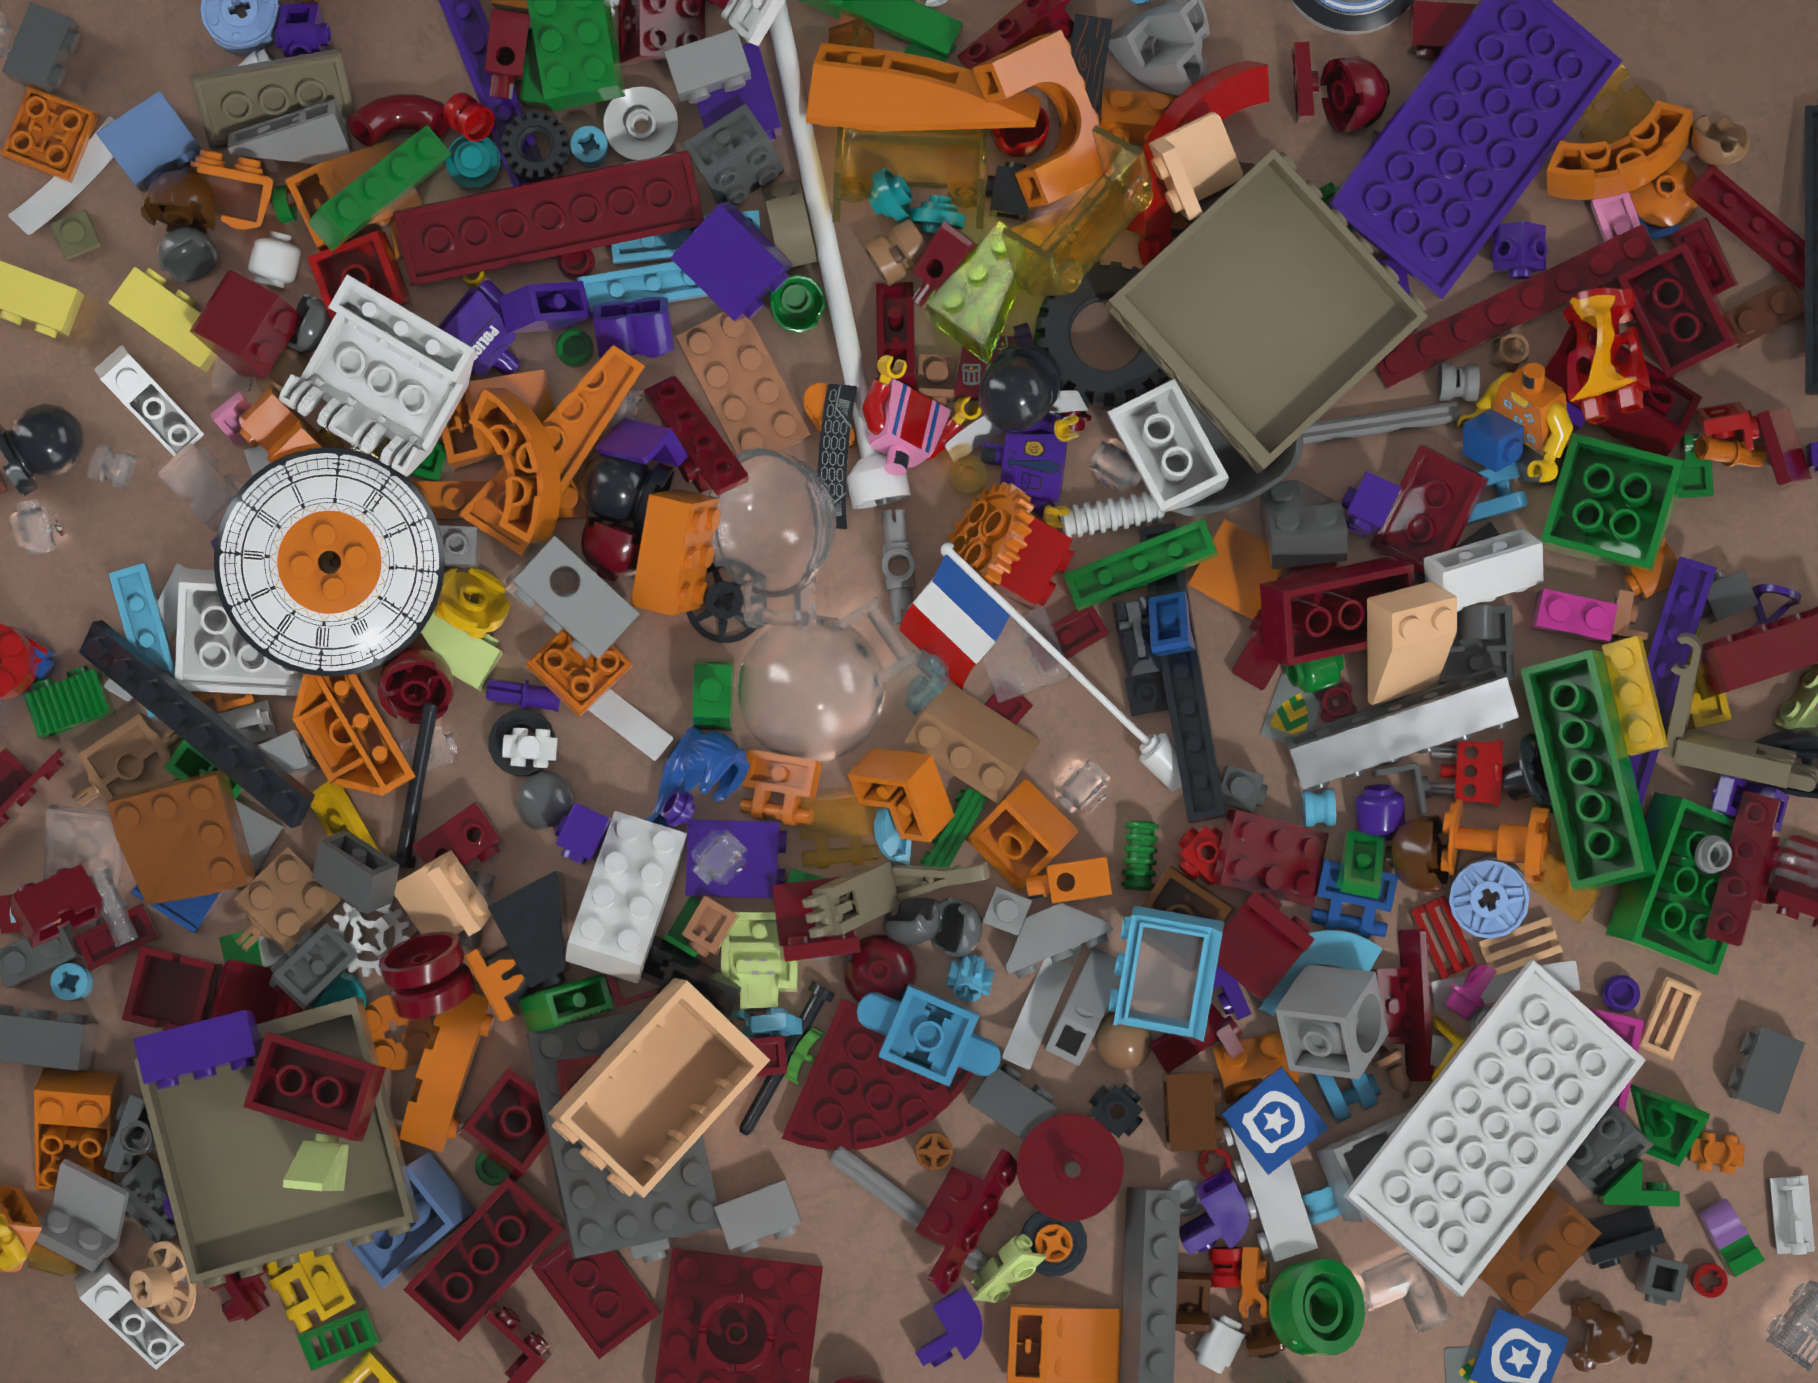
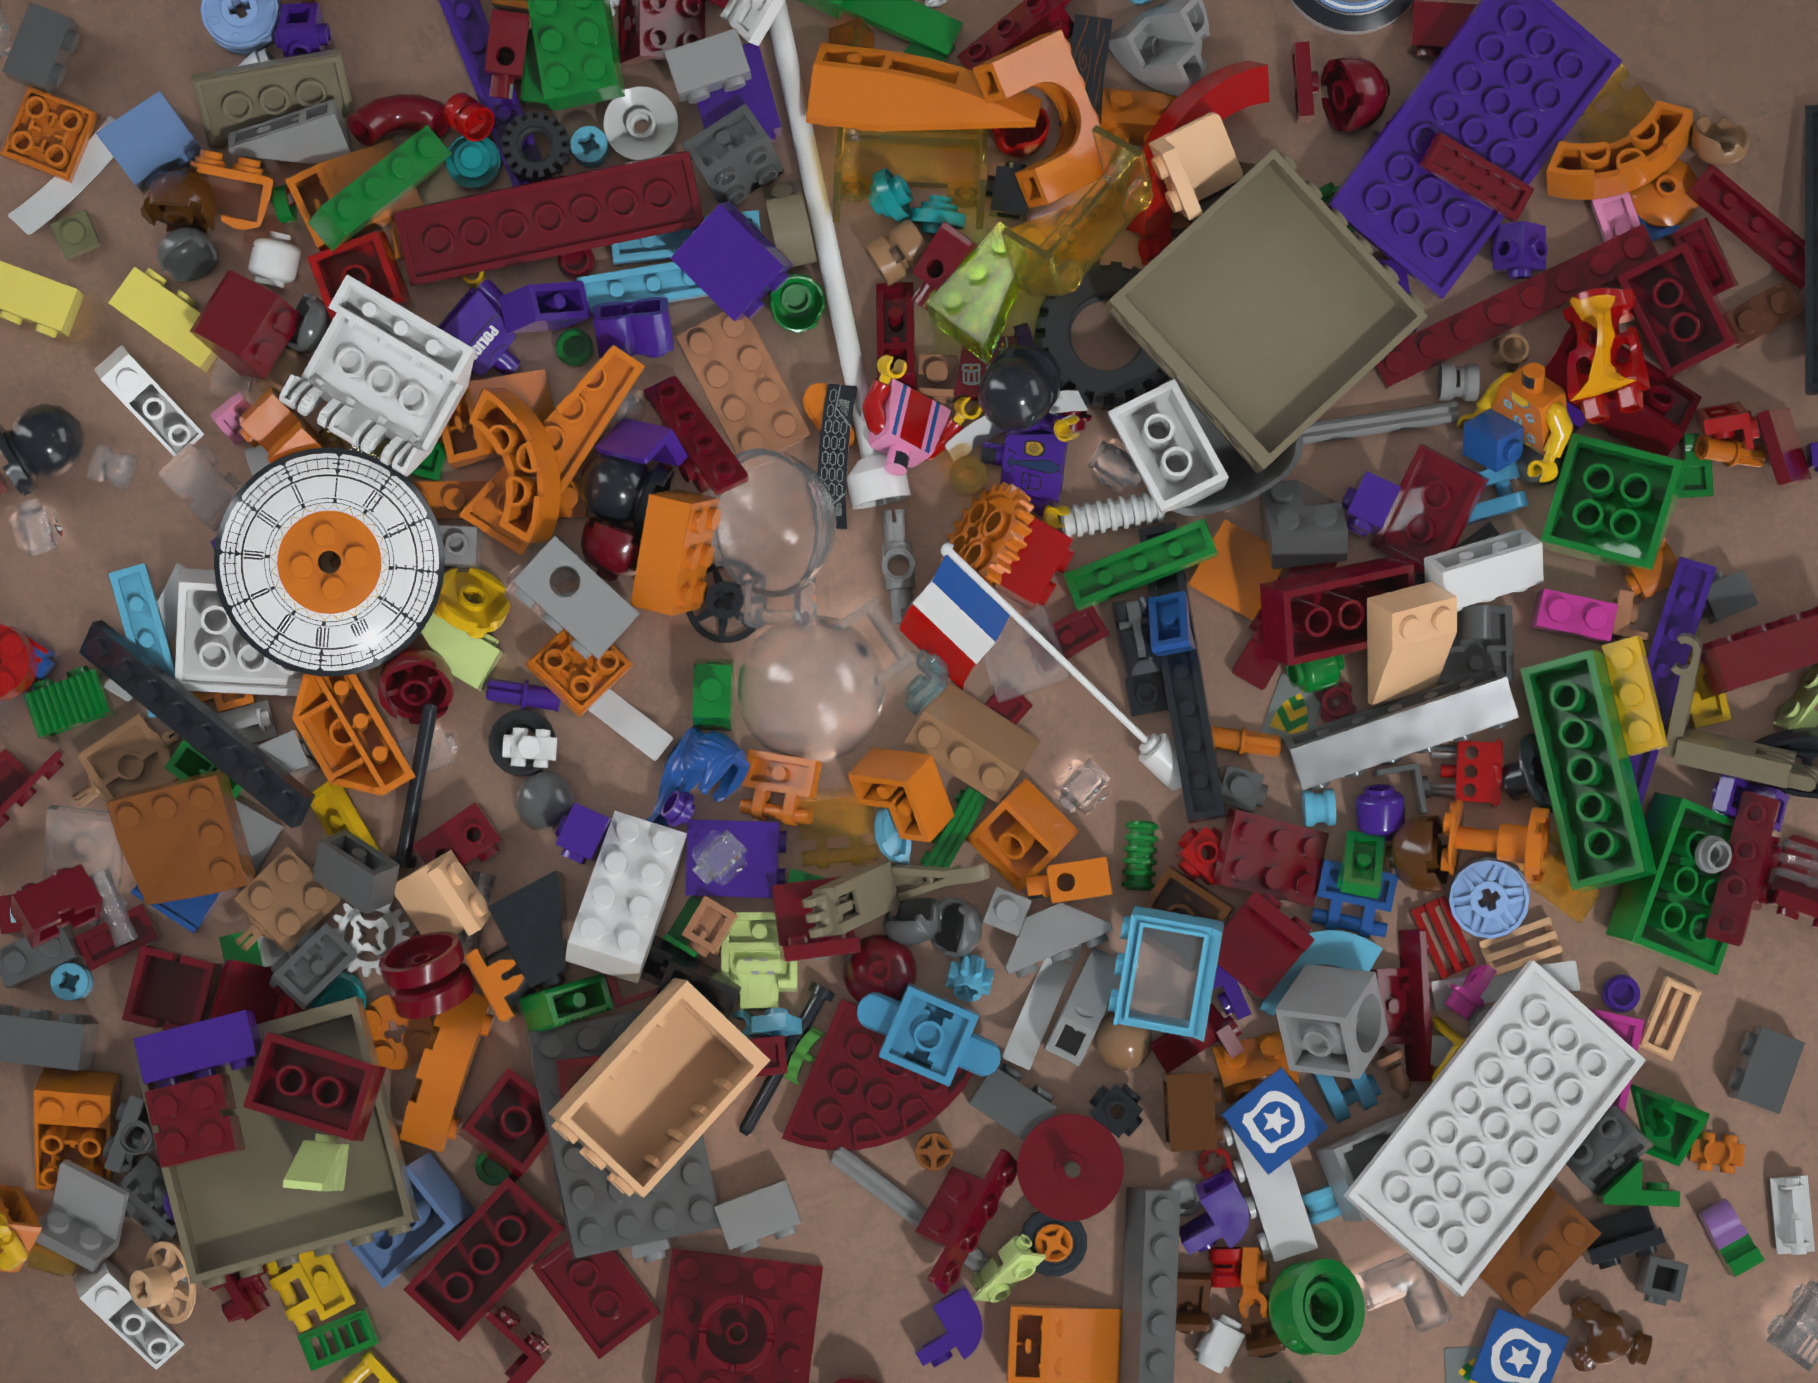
(194, 1121): none -> dark red piece
(1246, 741): none -> orange axle
(1476, 177): none -> dark red plate
(1715, 1290): red bush -> none
(1760, 589): dark purple piece -> none

